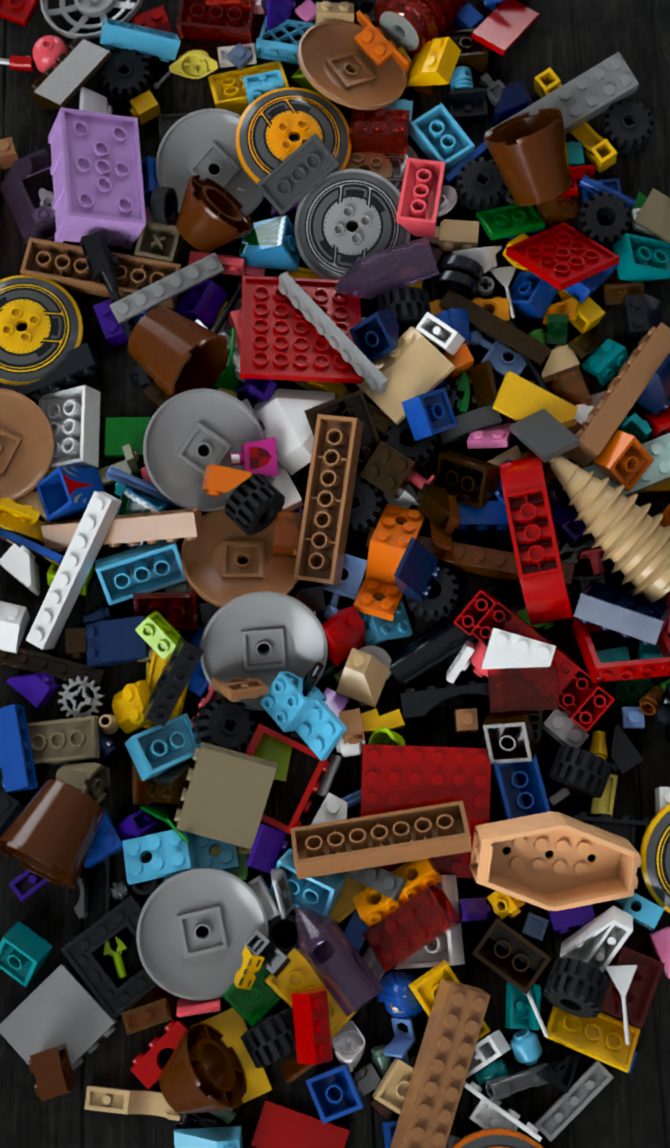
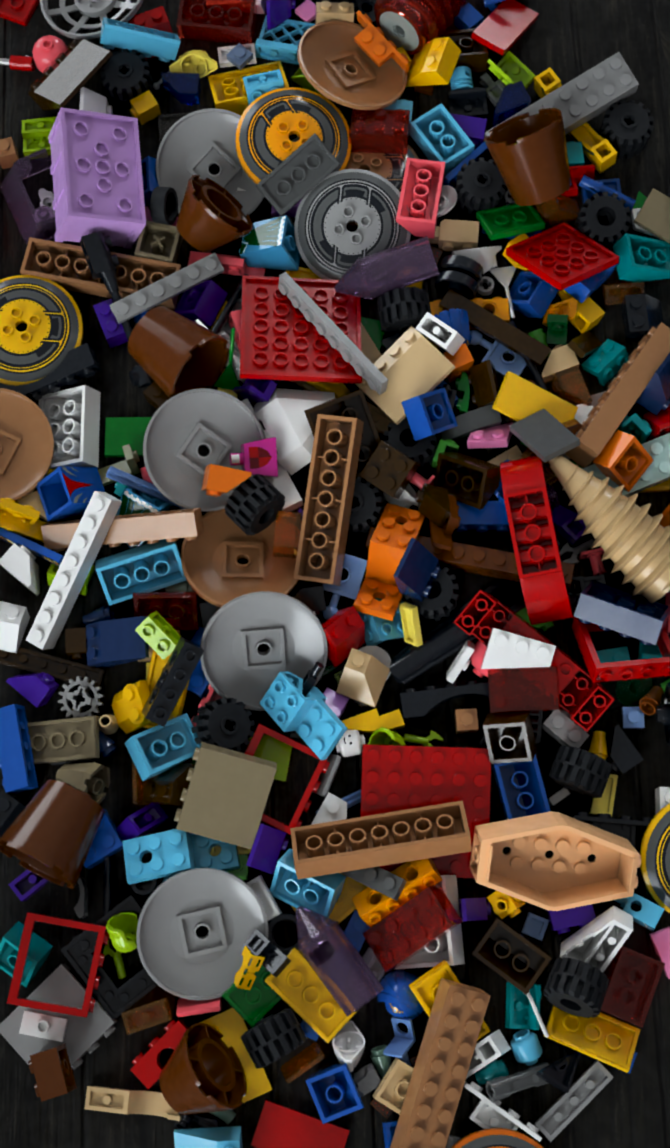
(35, 134): none -> lime slope
(43, 1026): none -> white plate
(93, 980): none -> red window
(119, 891): clear plate -> none
(120, 931): none -> lime hair
(162, 813): green piece -> none
(183, 86): none -> clear blue slope
(240, 688): medium nougat wing -> none
(282, 892): light grey slope -> none
(312, 1026): red slope -> none
(353, 721): medium nougat brick -> none
(376, 334): dark blue slope -> none
(410, 624): none -> light yellow tile
(422, 740): none -> lime bar
(444, 446): none -> bright green bracket
(473, 127): none -> dark purple slope
(511, 70): none -> lime bracket
(622, 978): white piece -> none

